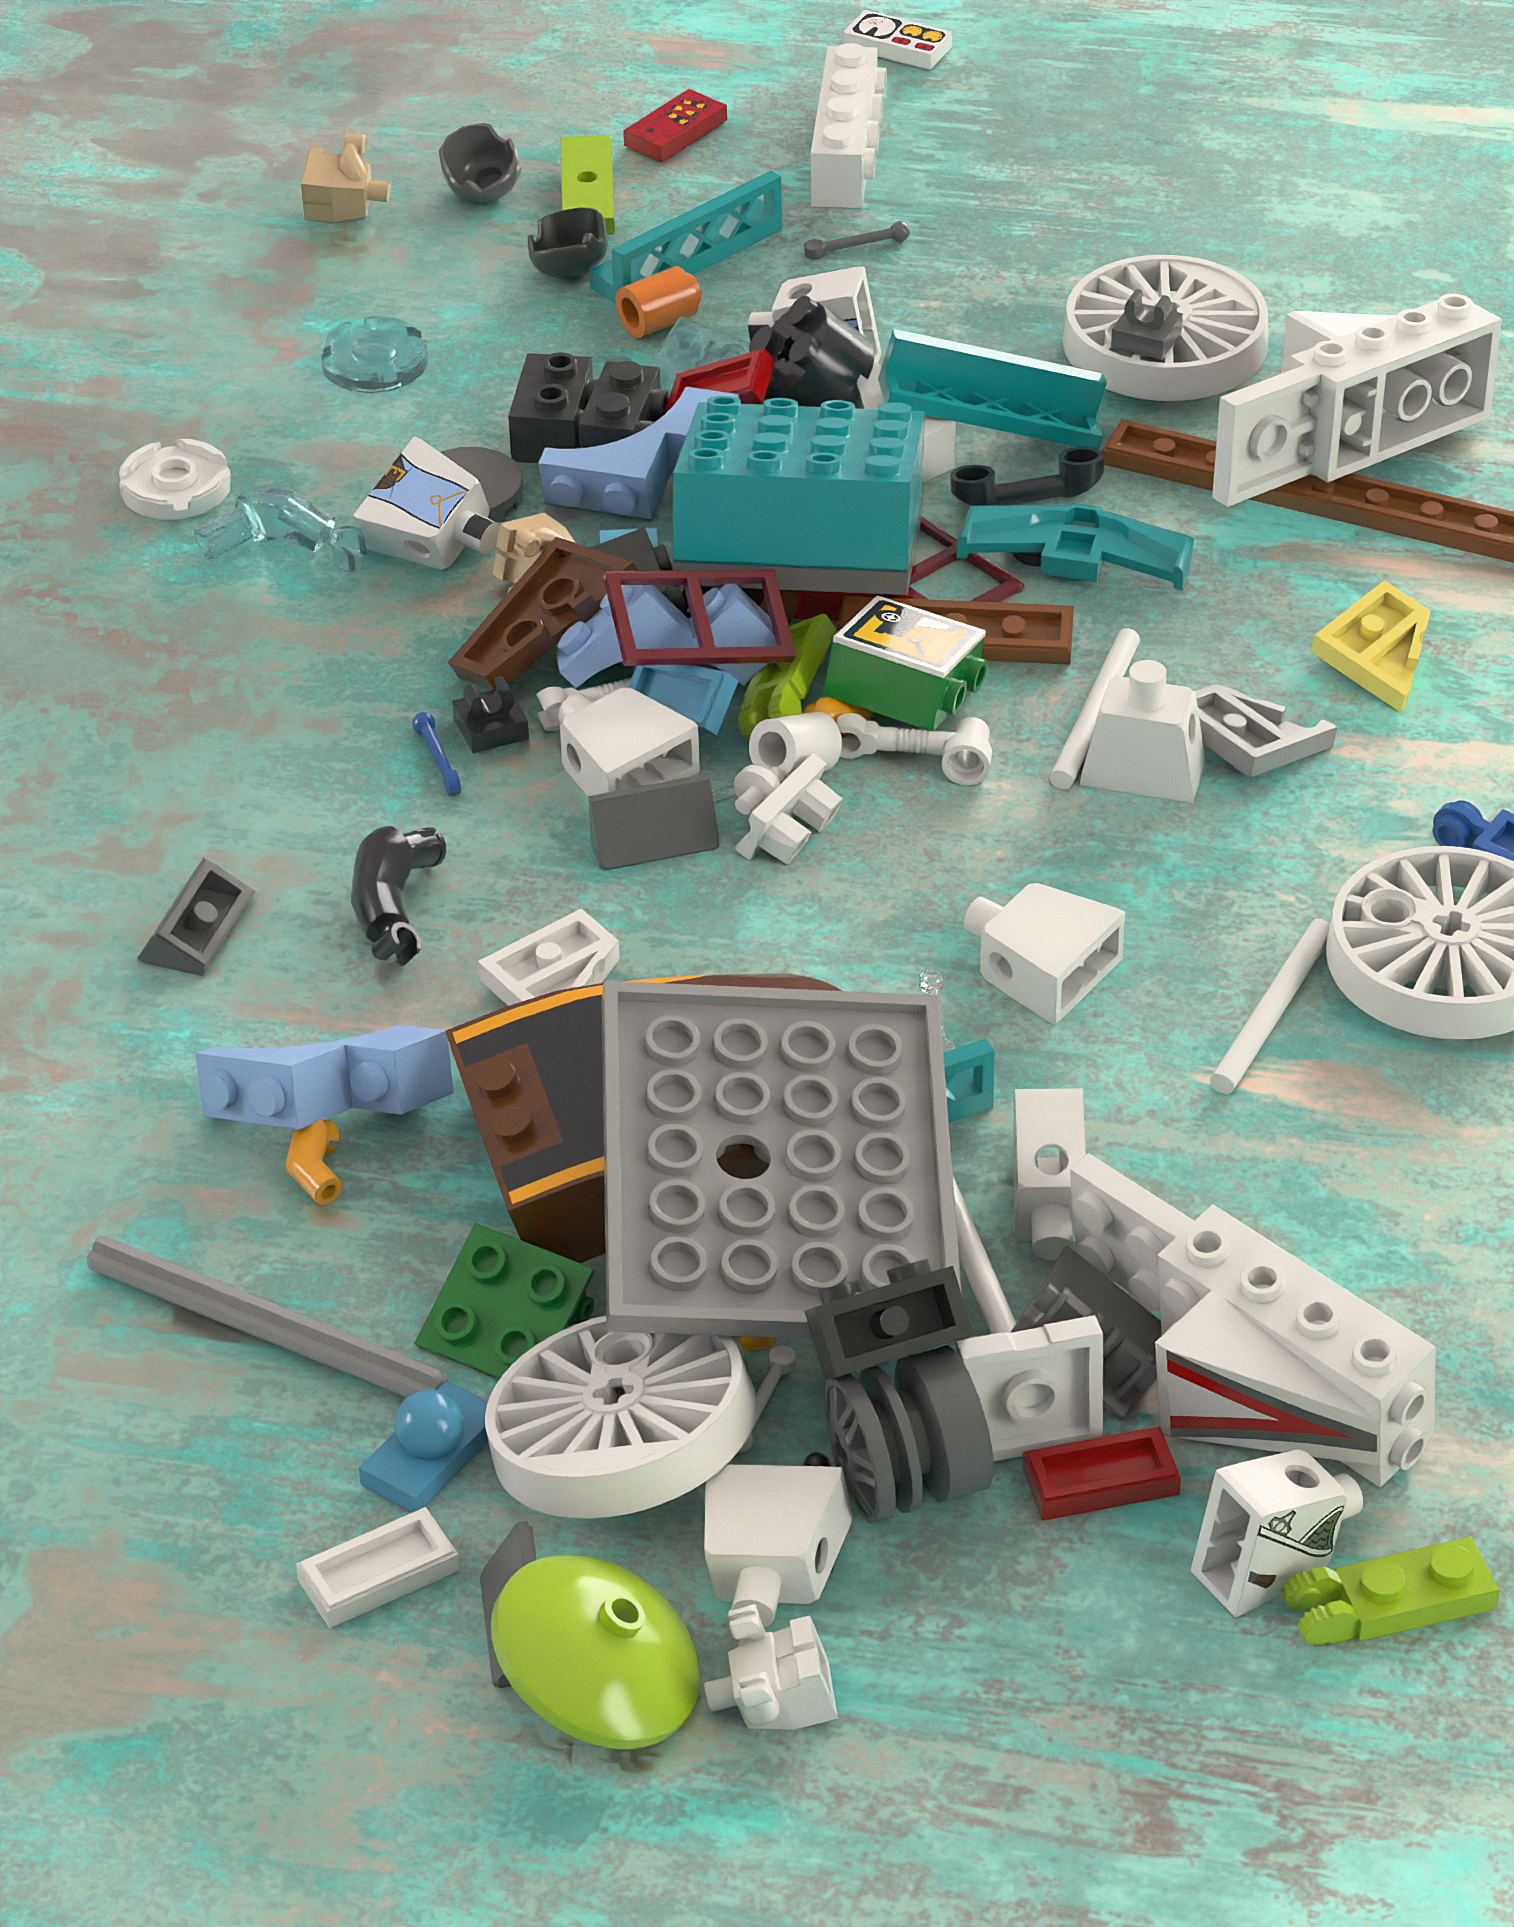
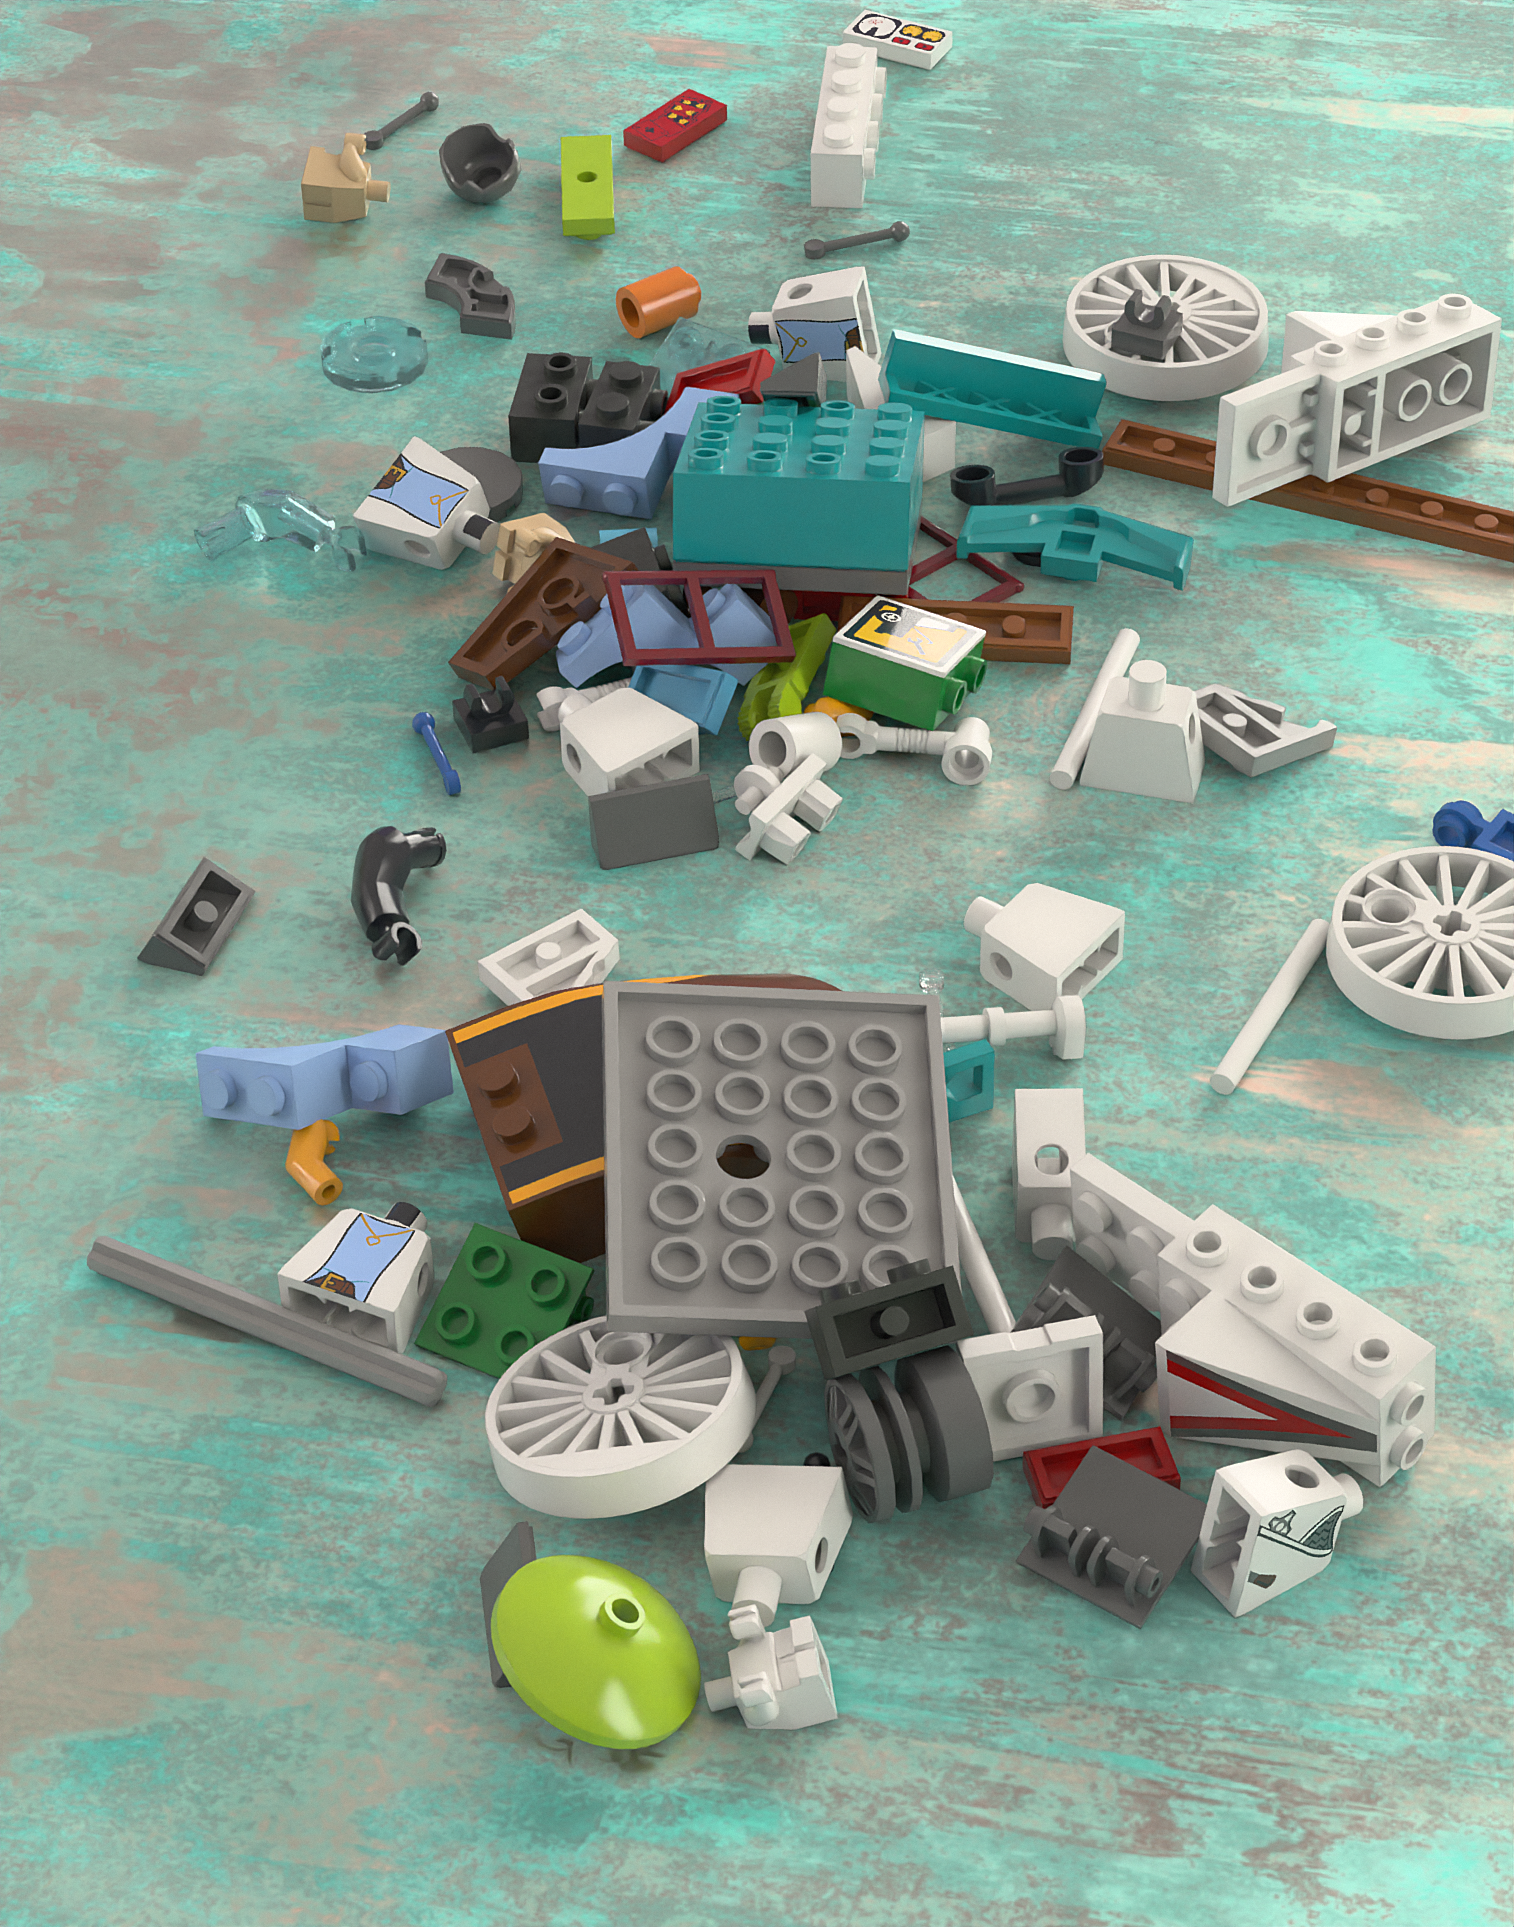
(174, 480): white tile -> none
(364, 1275): none -> white torso
(377, 1567): white tile -> none
(428, 102): none -> dark grey hinge
(430, 1445): dark azure tile -> none
(479, 299): none -> dark grey tile
(569, 242): pearl dark grey hair -> none
(697, 236): teal fence -> none
(800, 382): none -> dark grey slope
(814, 355): black brick -> none
(1063, 1024): none -> white piece
(1113, 1536): none -> dark grey hinge
(1377, 643): light yellow wing -> none
(1392, 1593): lime hinge -> none

